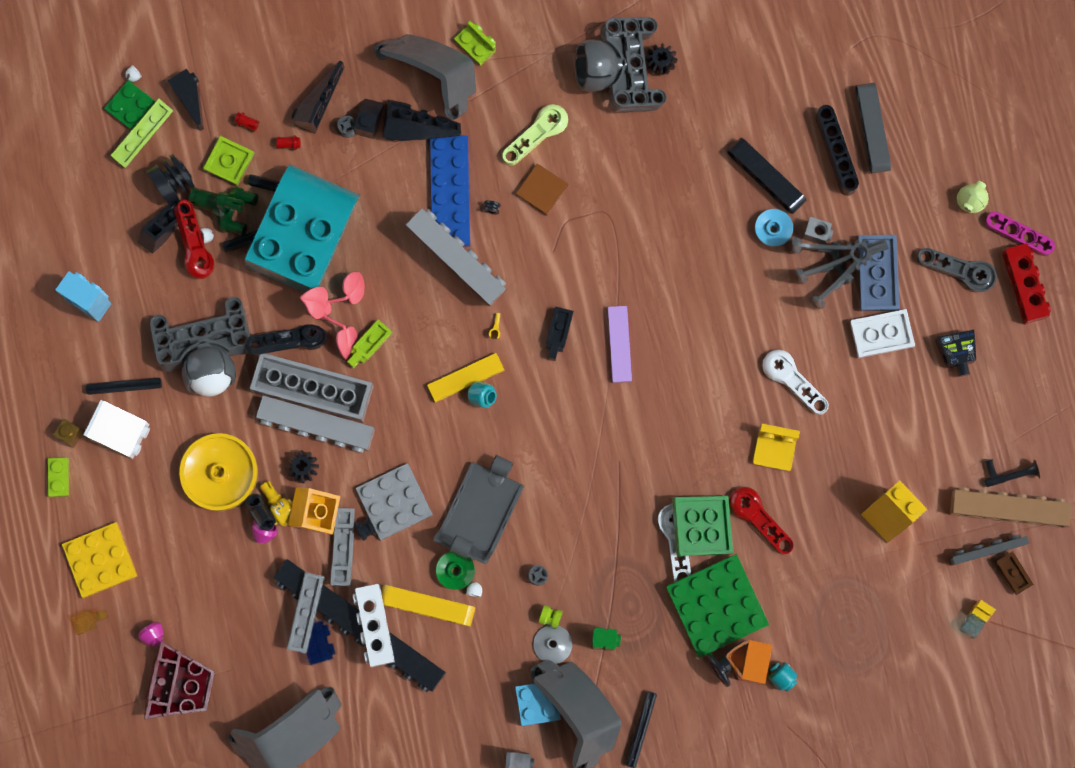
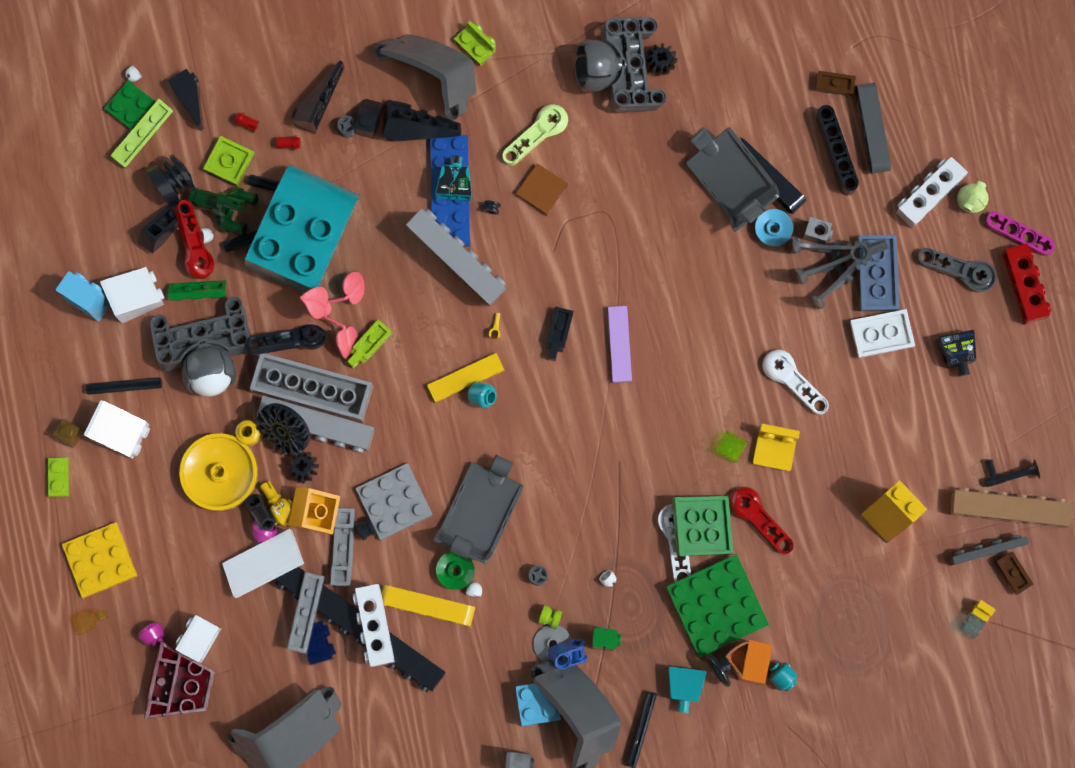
(133, 294): none -> white slope
(197, 290): none -> green plate
(197, 638): none -> white slope
(246, 427): none -> yellow head
(263, 563): none -> white tile
(283, 428): none -> black wheel
(454, 181): none -> torso
(568, 653): none -> blue piece
(608, 578): none -> white hinge
(685, 686): none -> teal torso
(731, 447): none -> clear neon green piece
(732, 176): none -> dark grey panel
(835, 83): none -> reddish brown plate
(954, 174): none -> white brick

